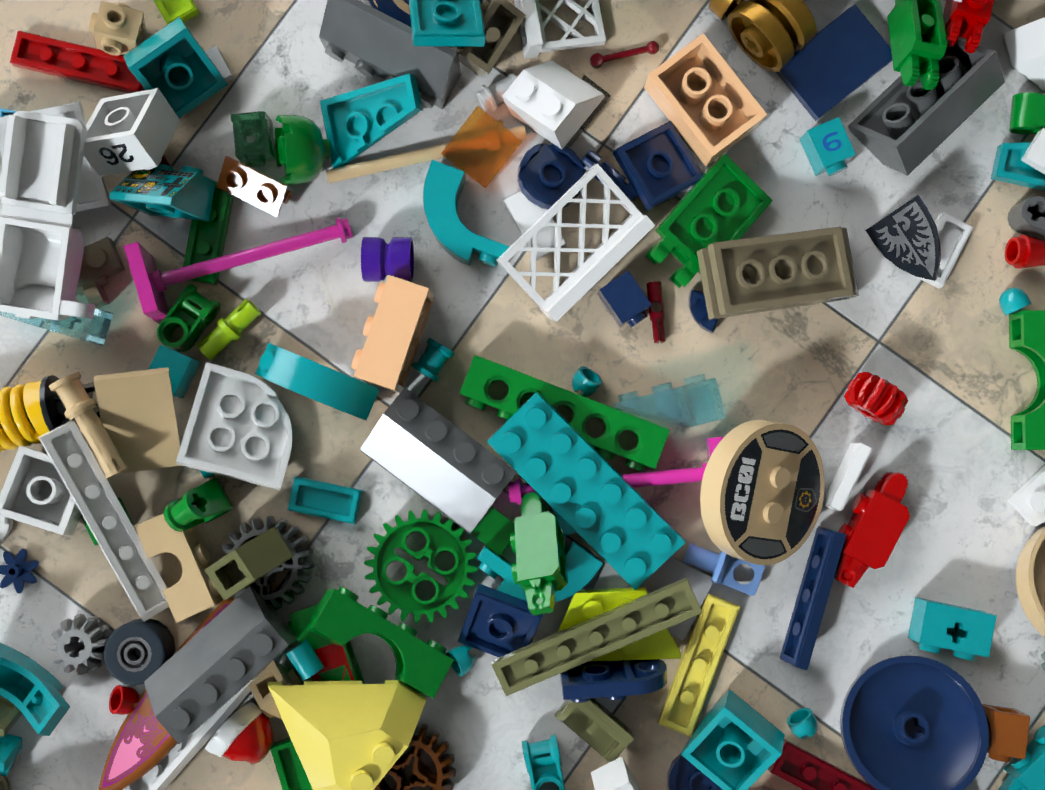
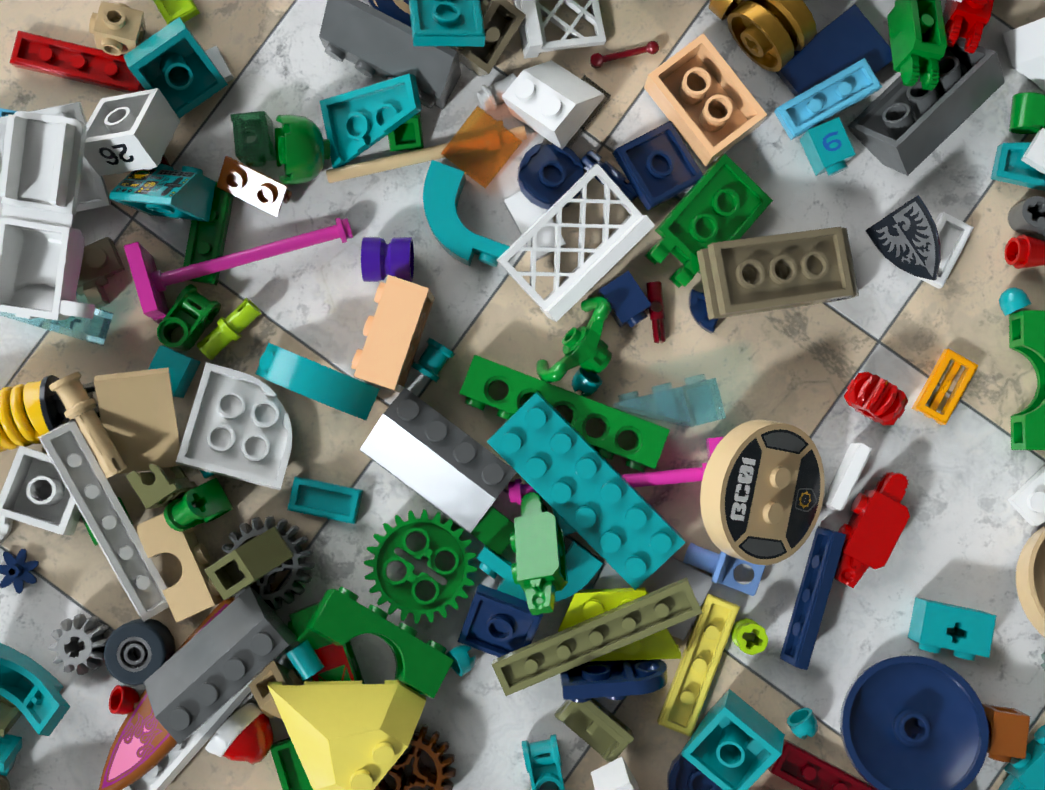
(156, 489): none -> olive hinge
(408, 135): none -> green slope
(582, 345): none -> green piece
(749, 647): none -> lime bush
(827, 99): none -> medium azure tile
(930, 411): none -> light orange tile

